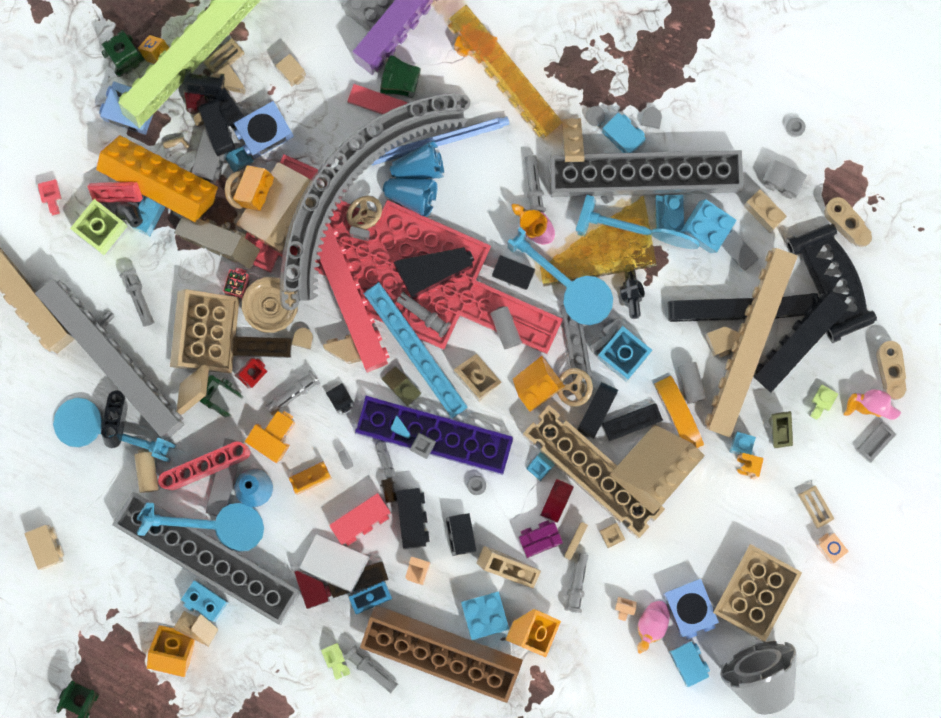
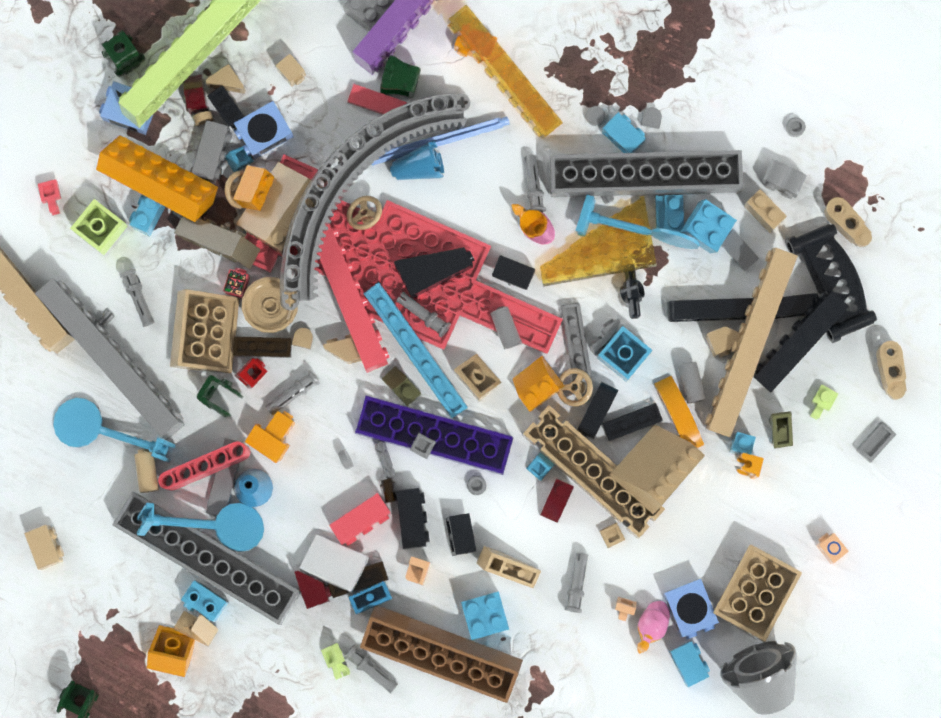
(110, 426): black beam -> none
(115, 192): coral tile -> none
(130, 213): black arm -> none
(152, 48): light orange brick -> none
(173, 142): tan piece -> none
(192, 389): tan tile -> none
(203, 84): black hinge -> none
(216, 127): black beam -> none
(234, 58): tan tile -> none
(310, 478): light orange hinge -> none
(340, 399): black bracket -> none
(359, 233): light grey tile -> none
(399, 428): medium azure slope -> none
(412, 193): dark azure cone -> none
(534, 632): light orange slope -> none
(540, 539): magenta brick -> none
(573, 140): tan plate -> none
(575, 541): tan tile -> none
(585, 299): medium azure piece -> none
(809, 510): tan tile -> none
(872, 402): bright pink hair -> none

